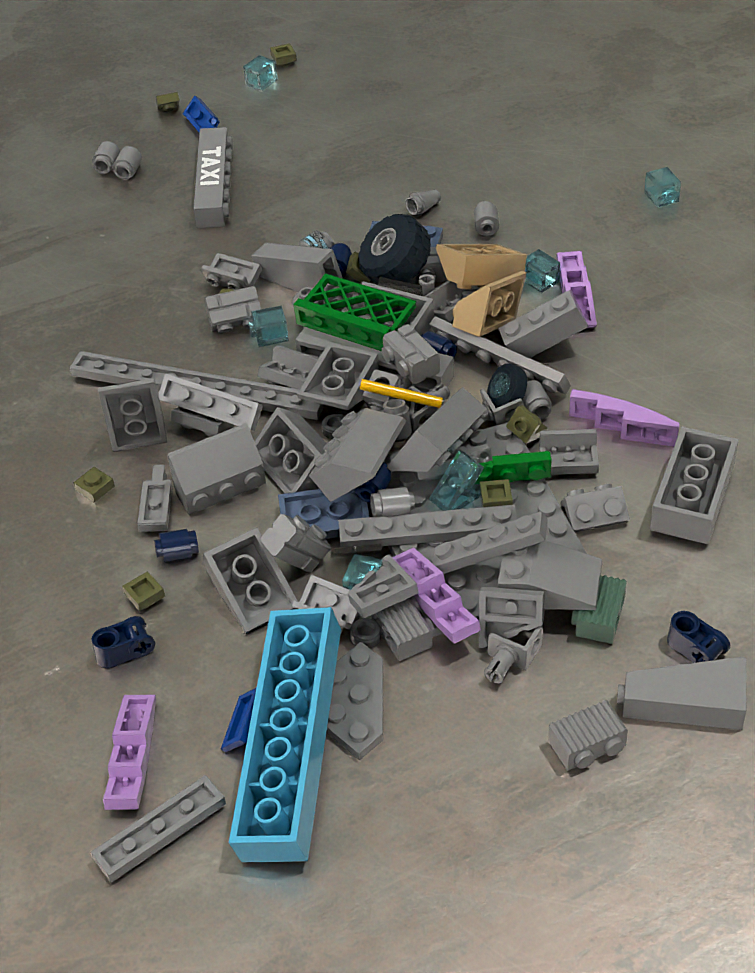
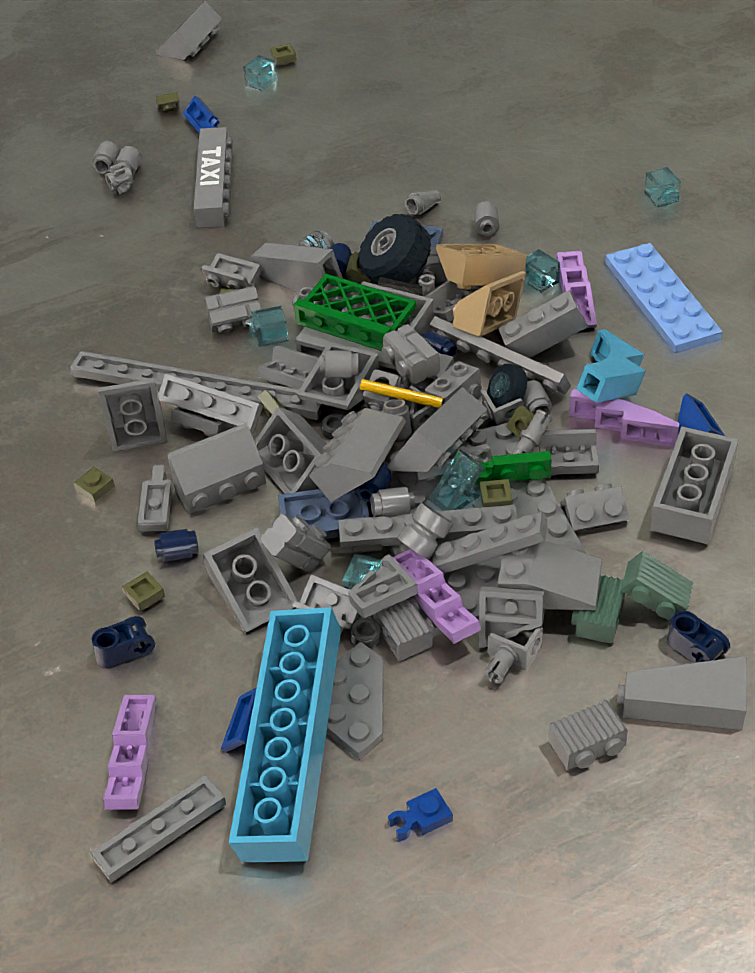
(119, 178): none -> light grey gear
(191, 33): none -> light grey slope
(270, 403): none -> plate
(339, 364): none -> light grey brick
(423, 812): none -> blue plate
(426, 529): none -> light grey wheel
(454, 379): none -> light grey bracket
(531, 436): none -> light grey pin
(615, 372): none -> medium azure arch
(656, 586): none -> sand green brick
(663, 298): none -> light blue plate
(696, 416): none -> blue slope

